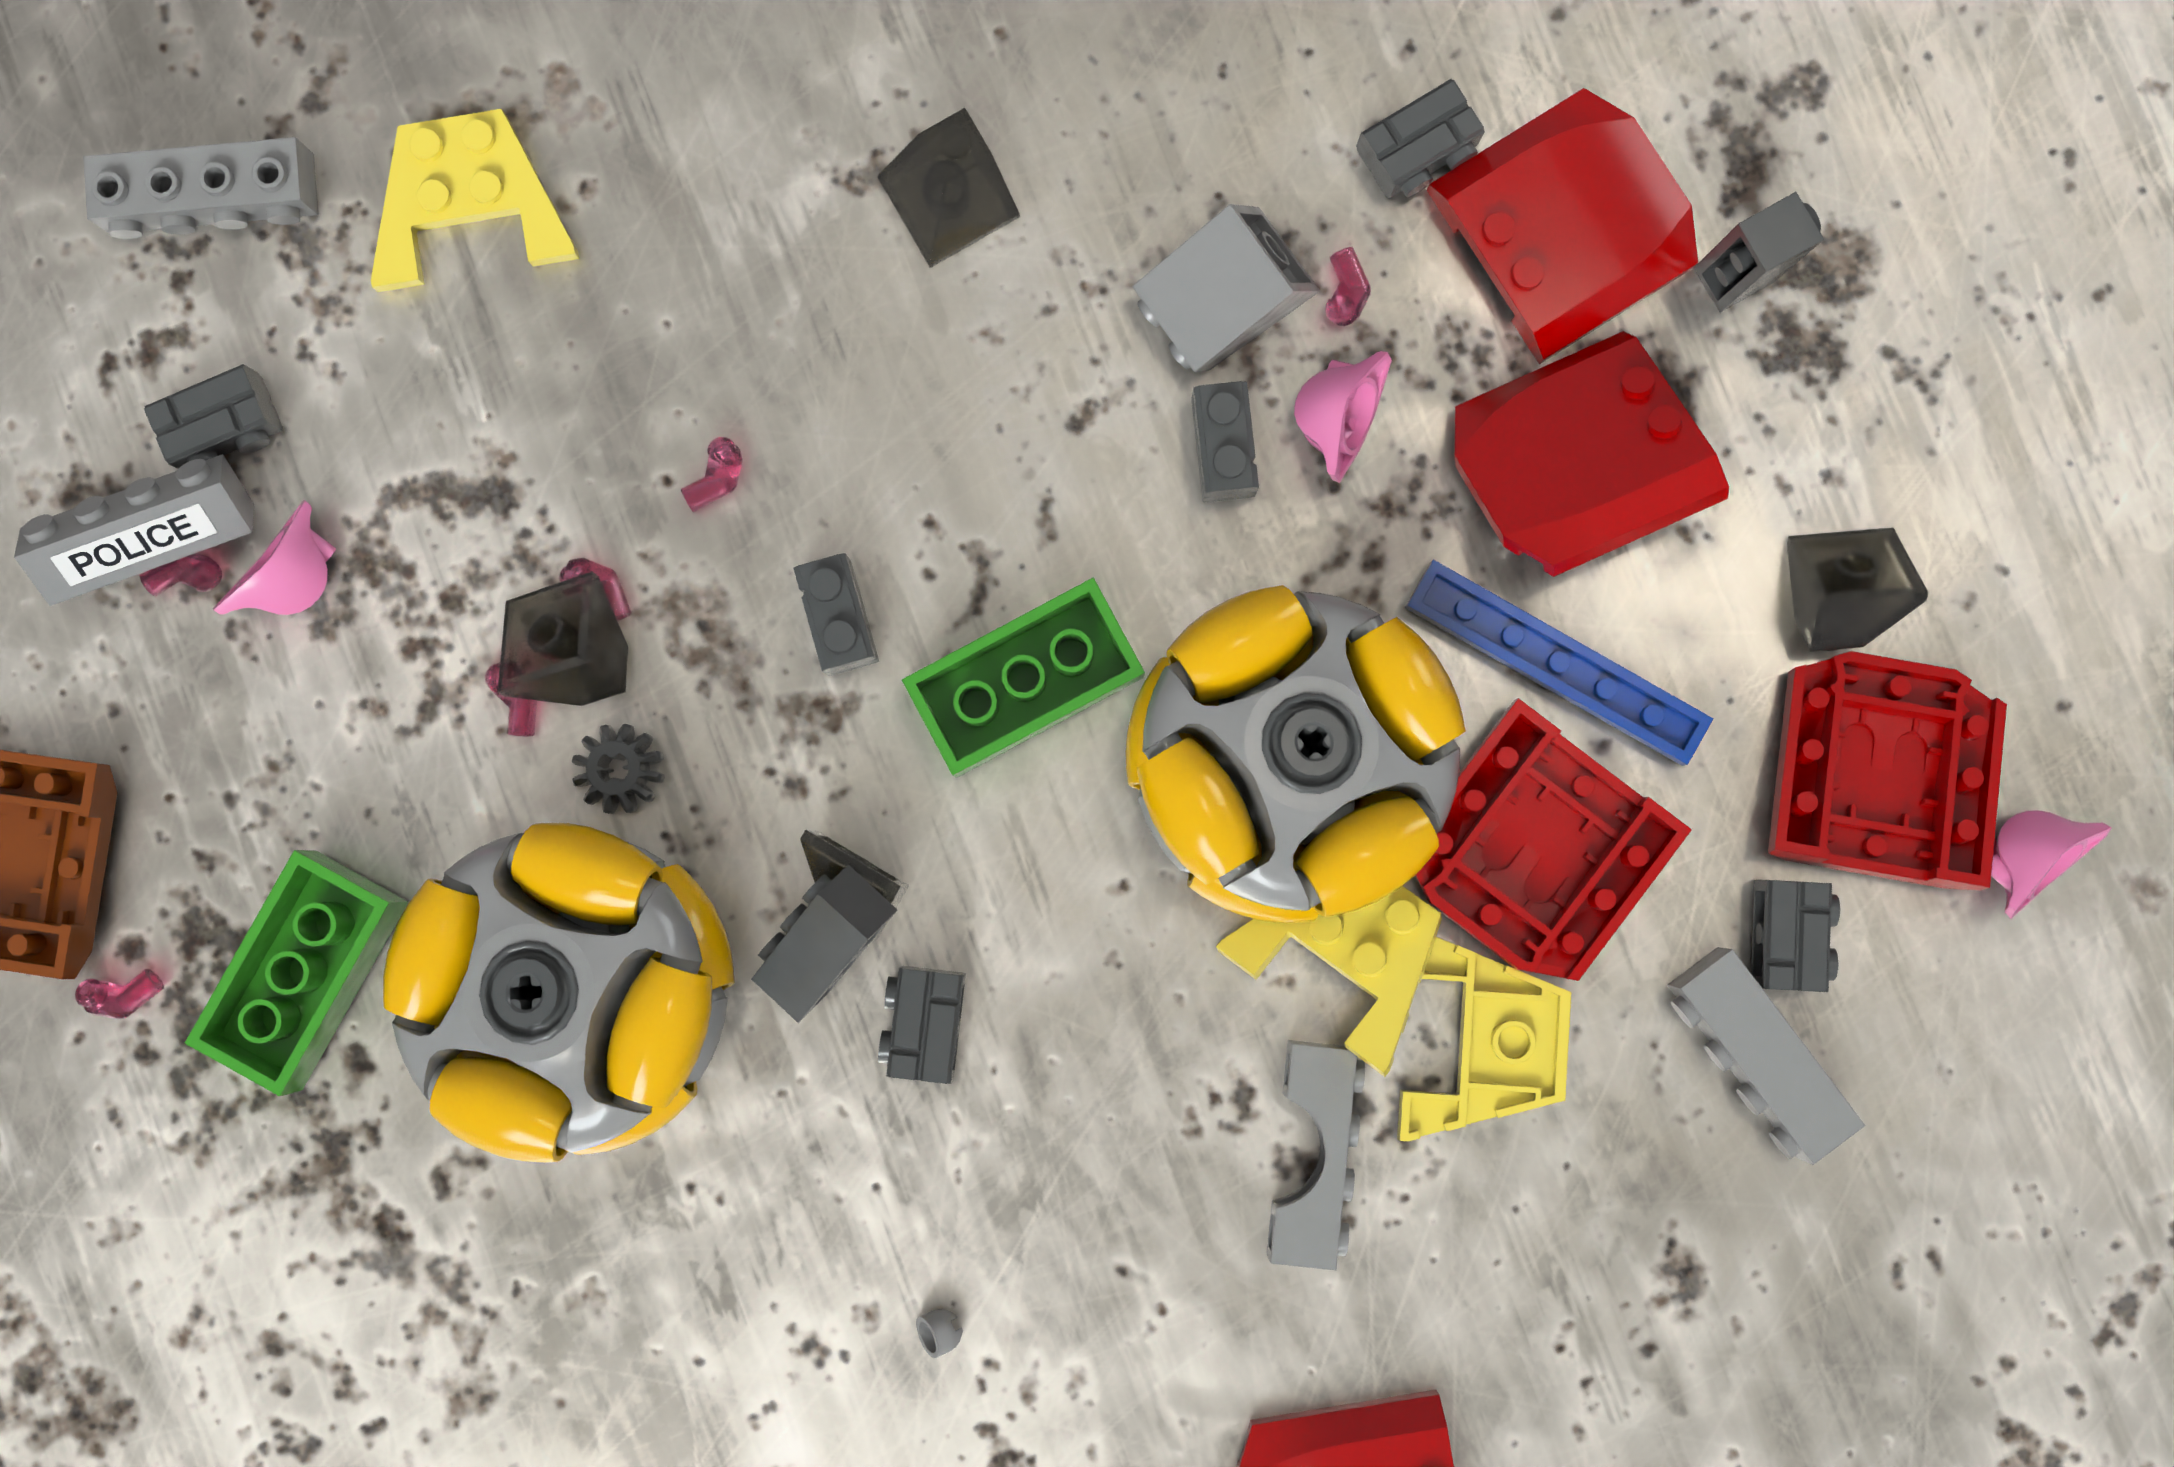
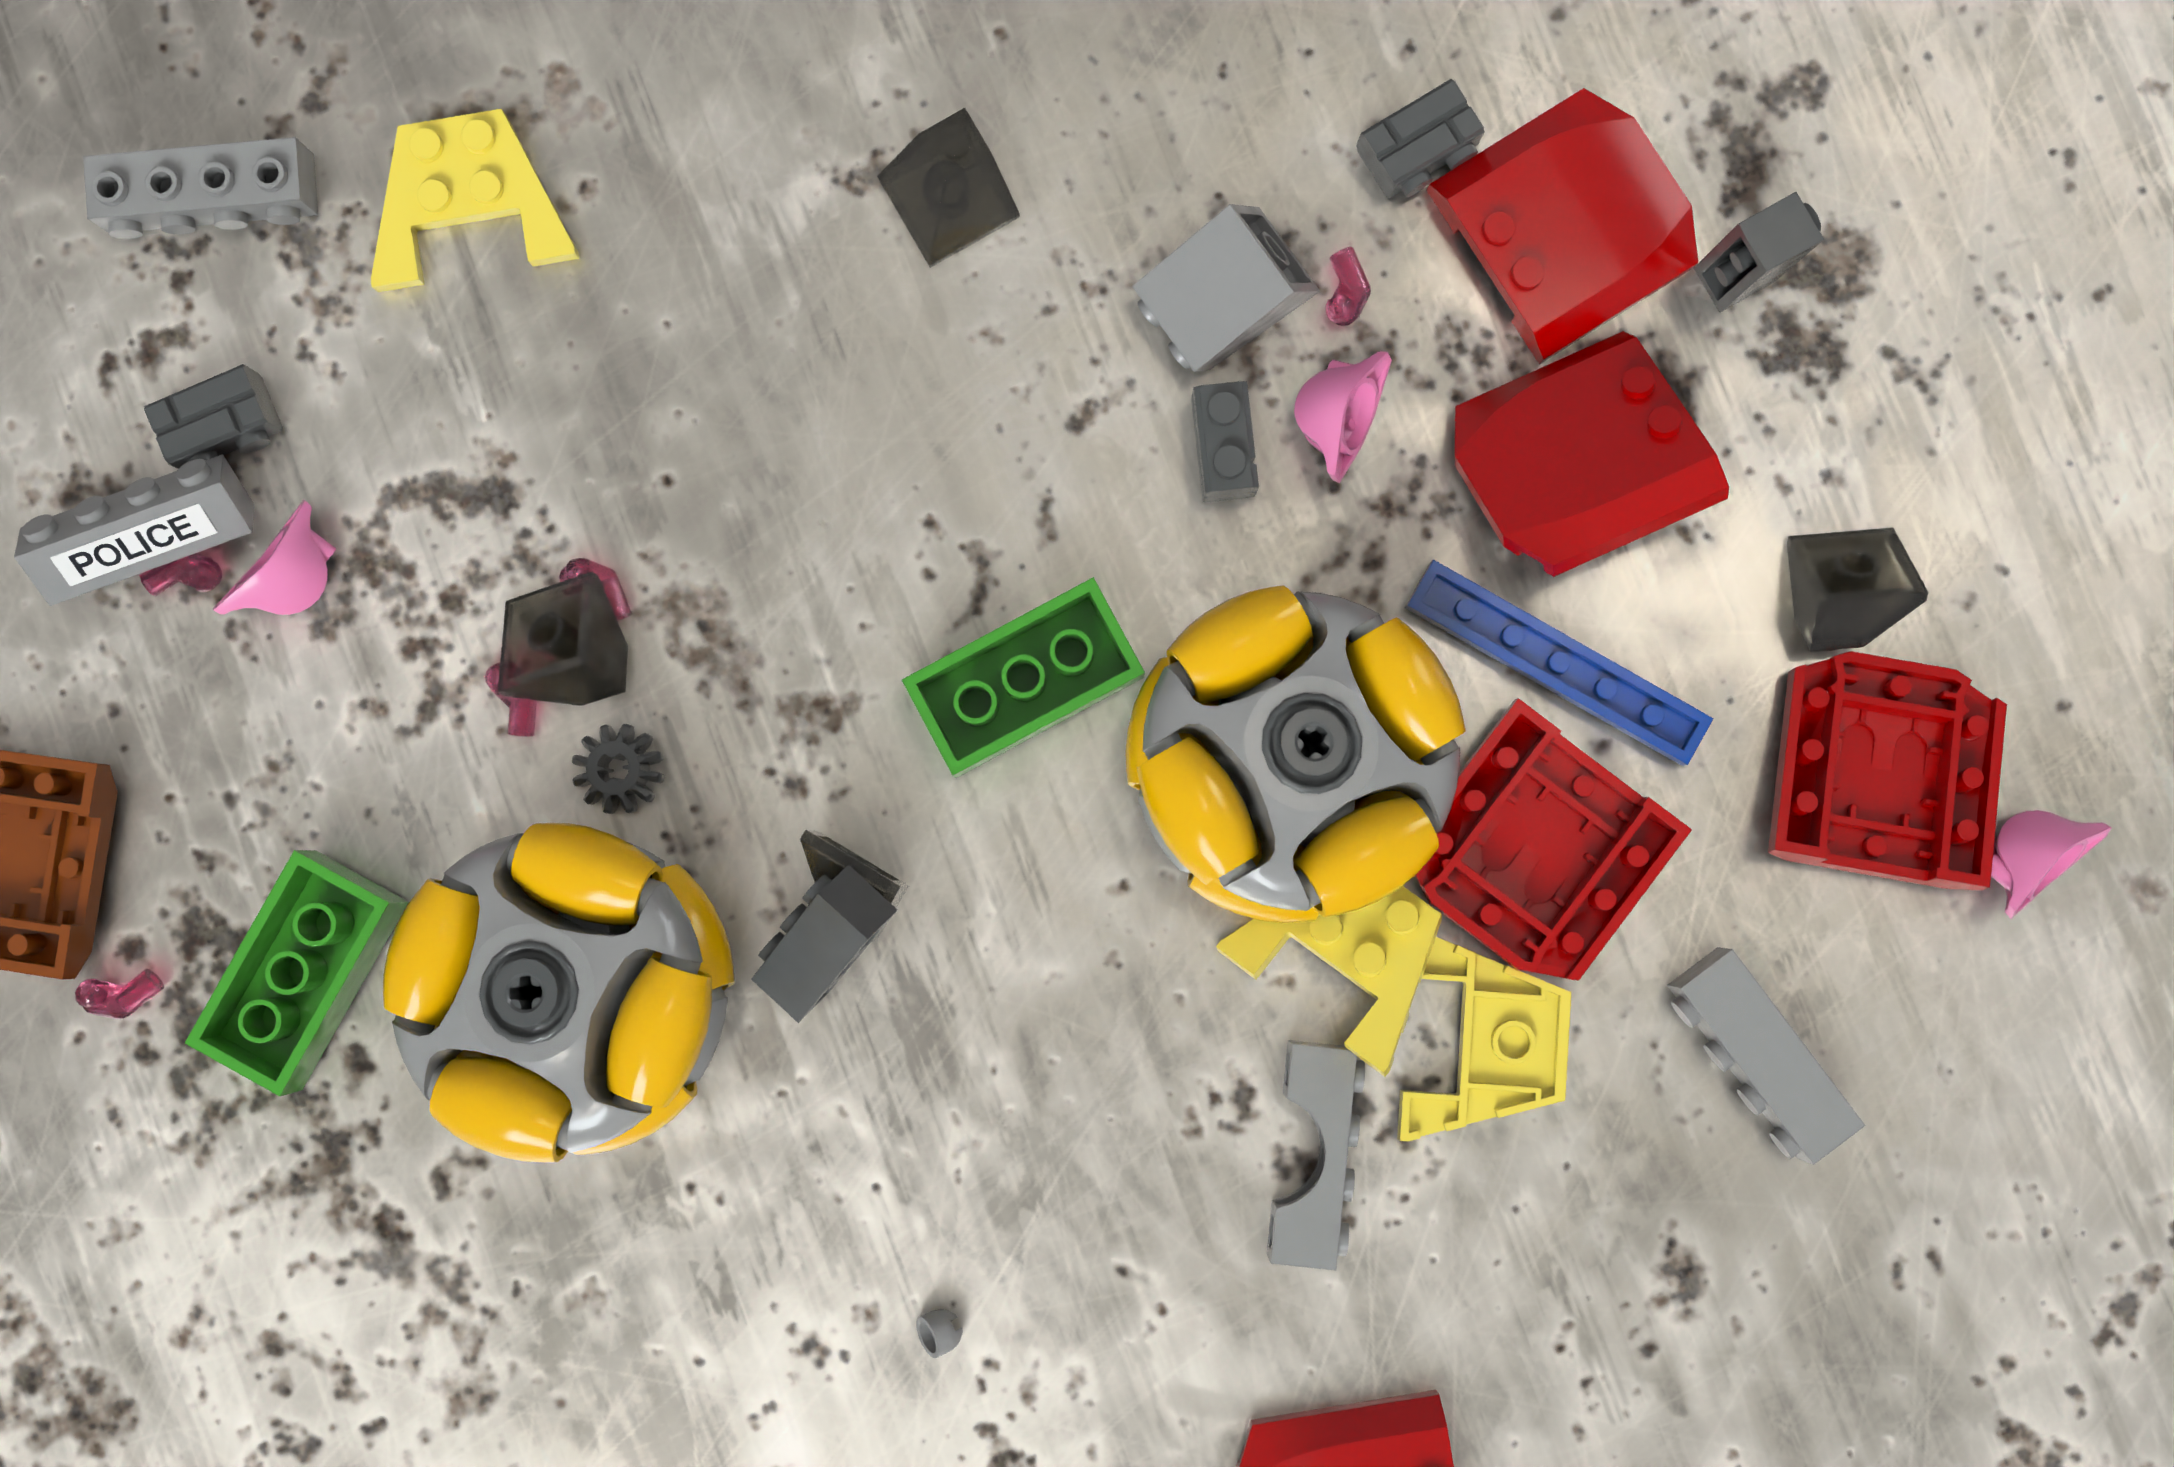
(720, 476): clear pink arm -> none
(836, 614): dark grey brick -> none
(923, 1024): dark grey brick -> none
(1794, 935): dark grey brick -> none

